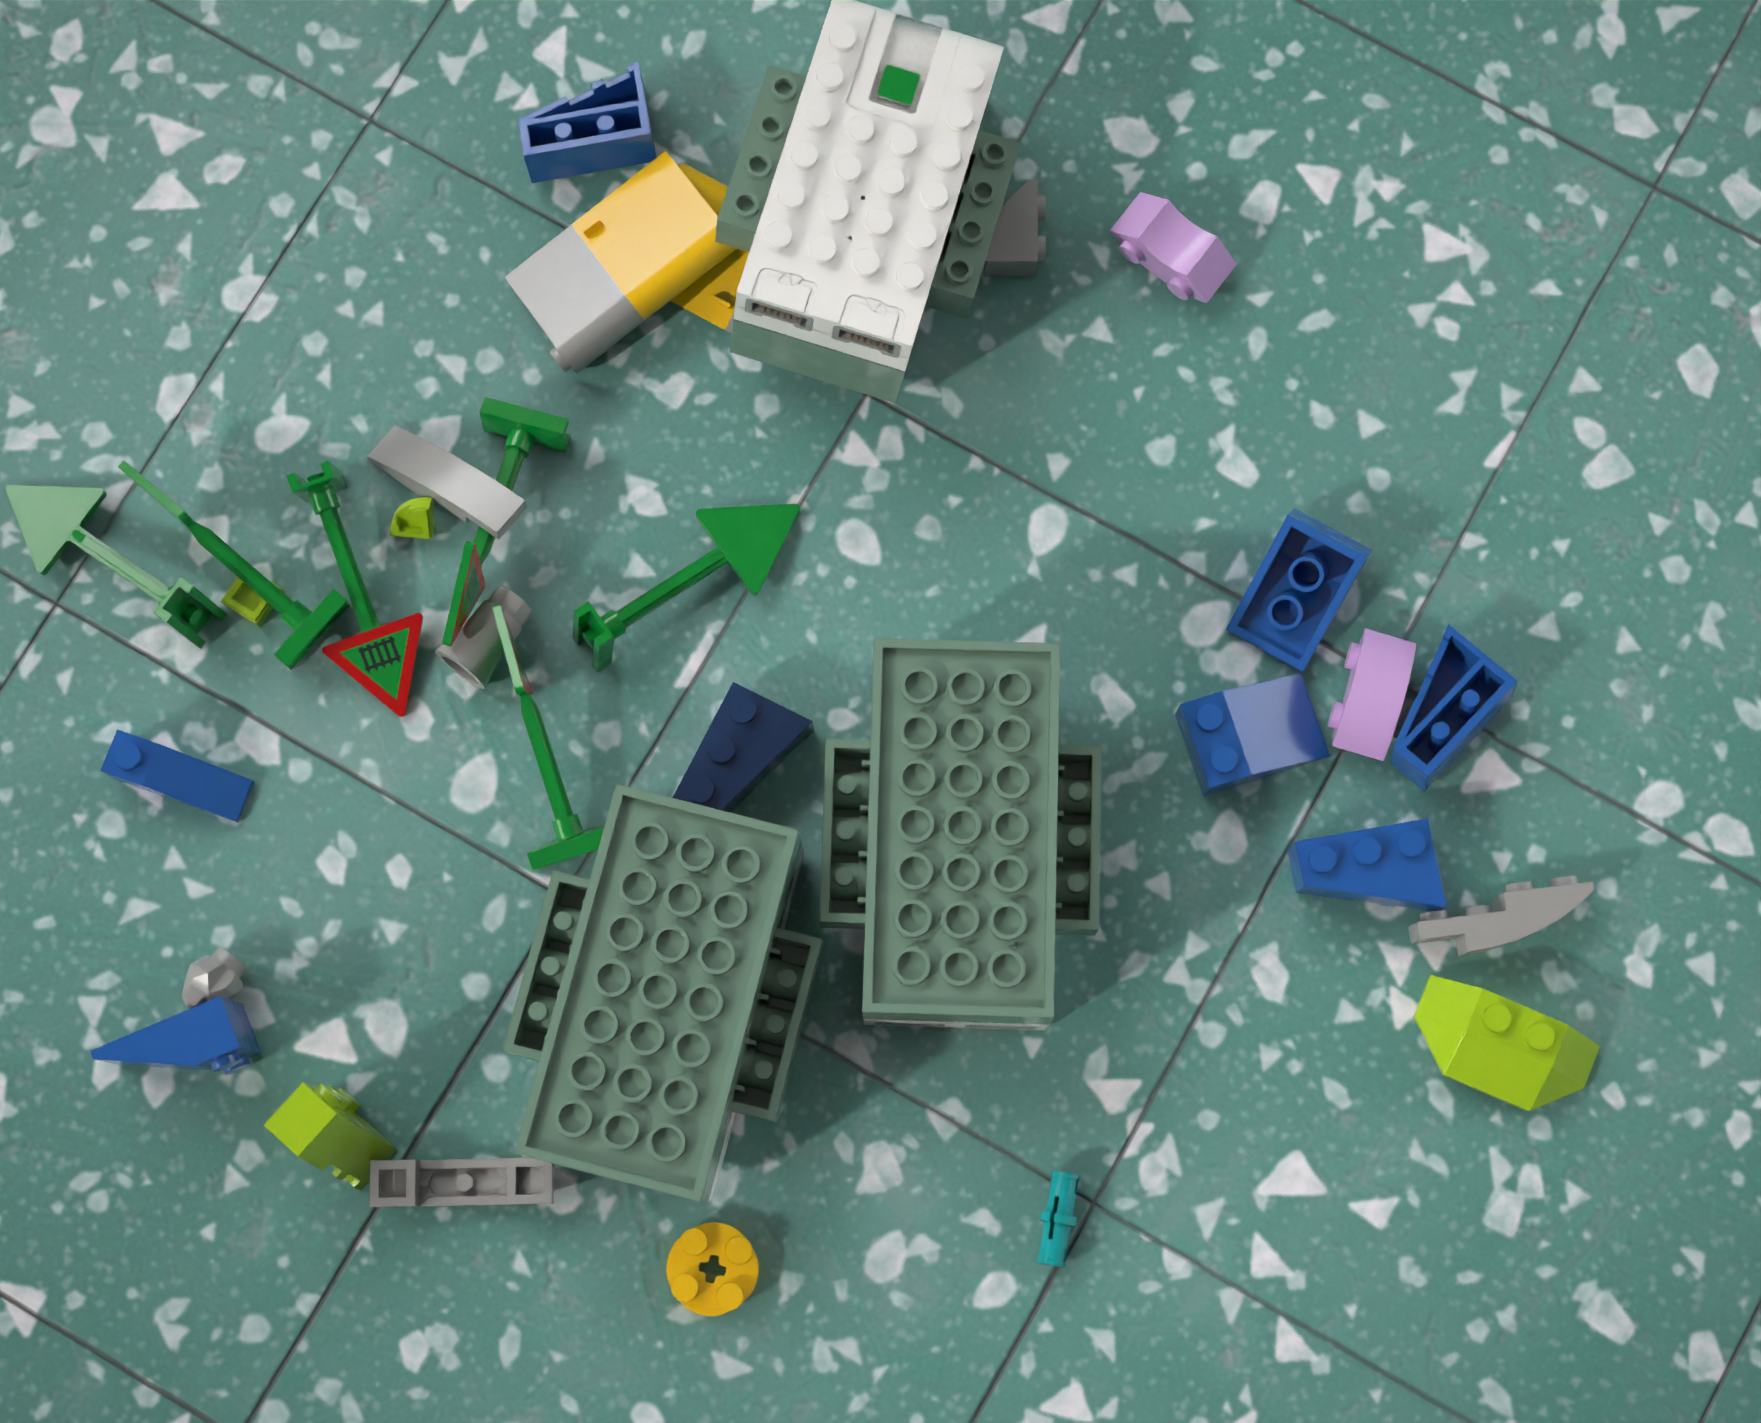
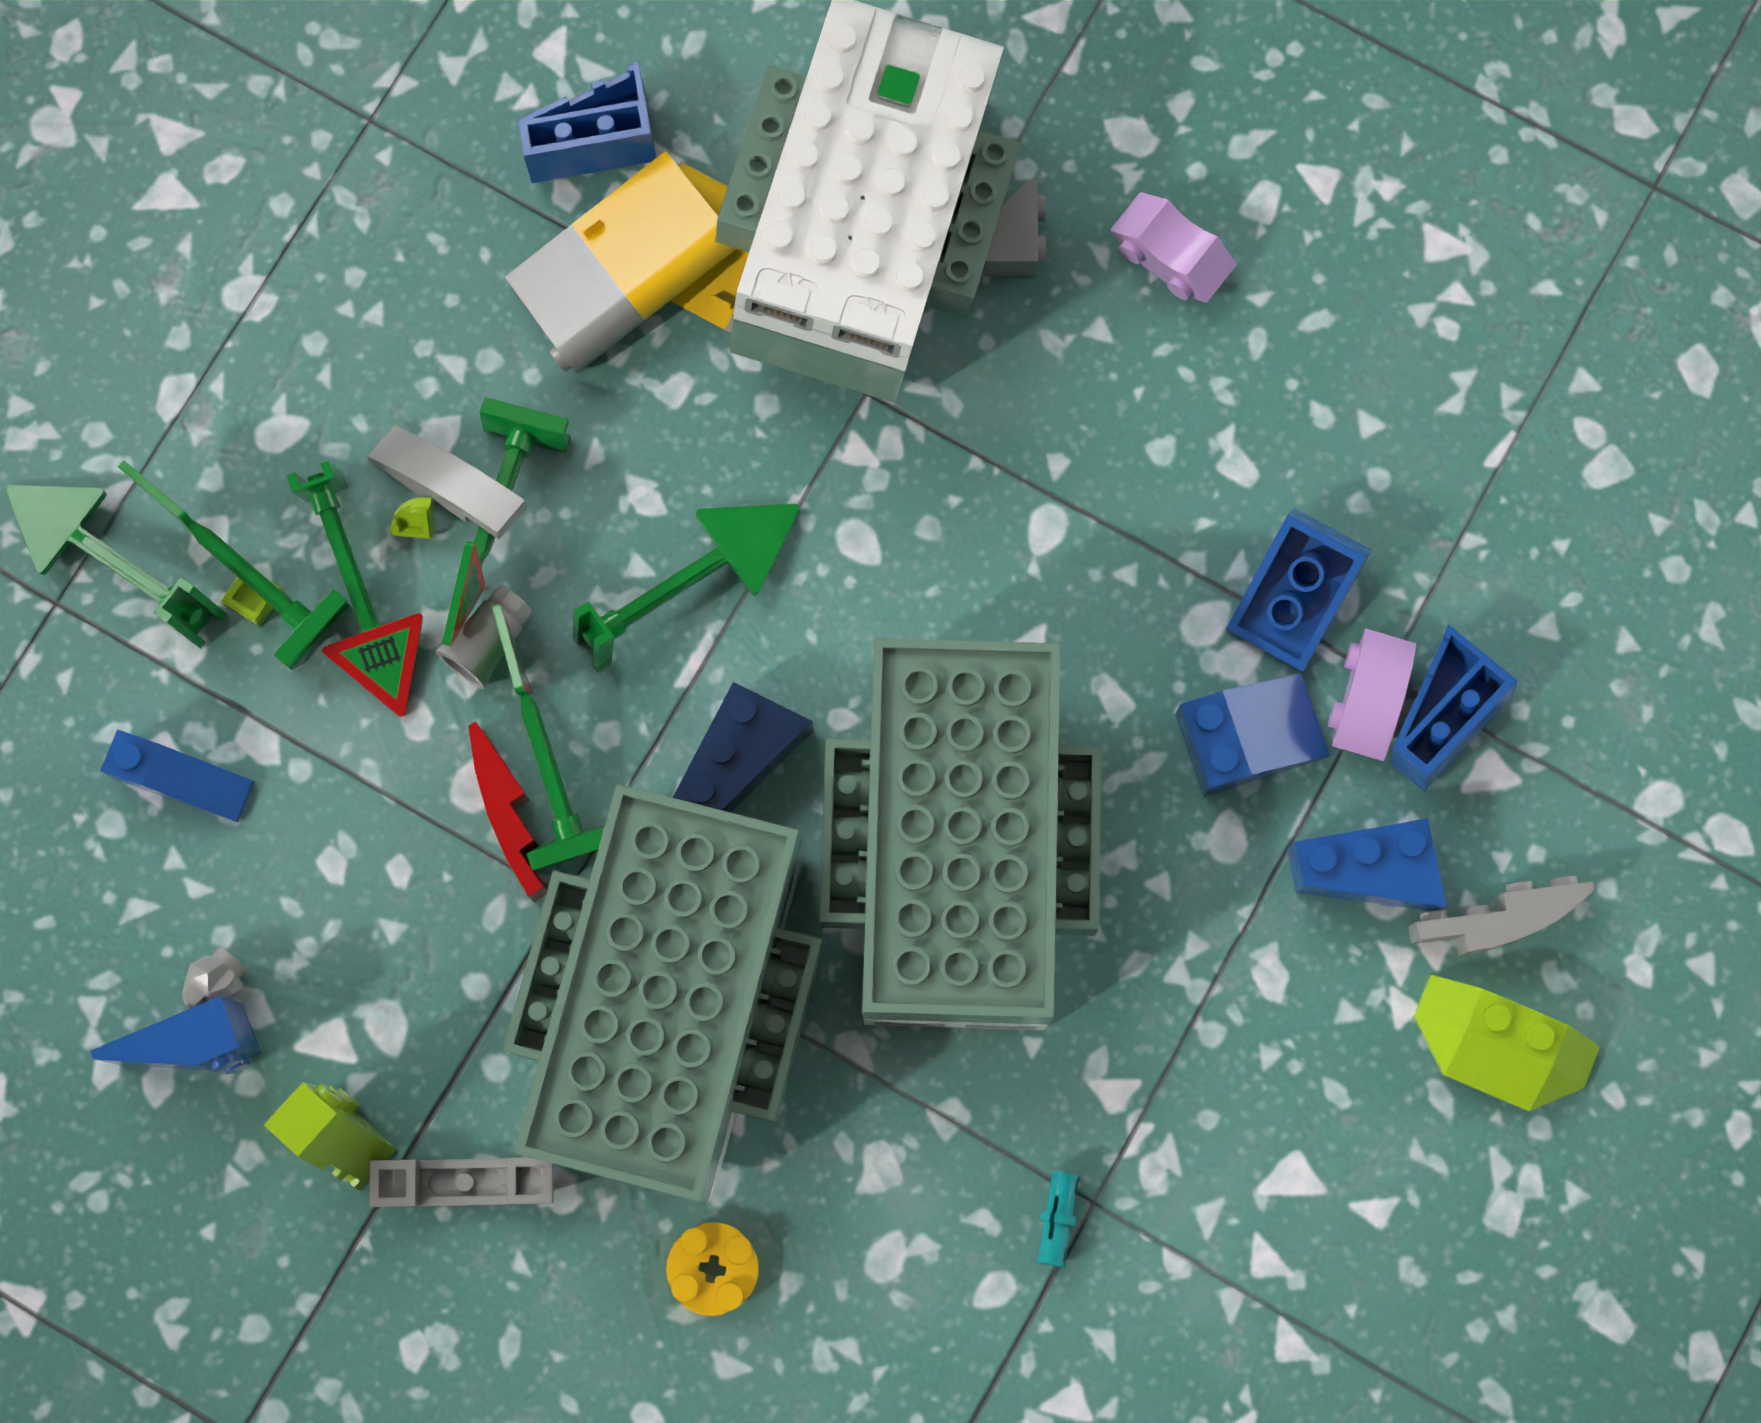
(501, 799): none -> red slope

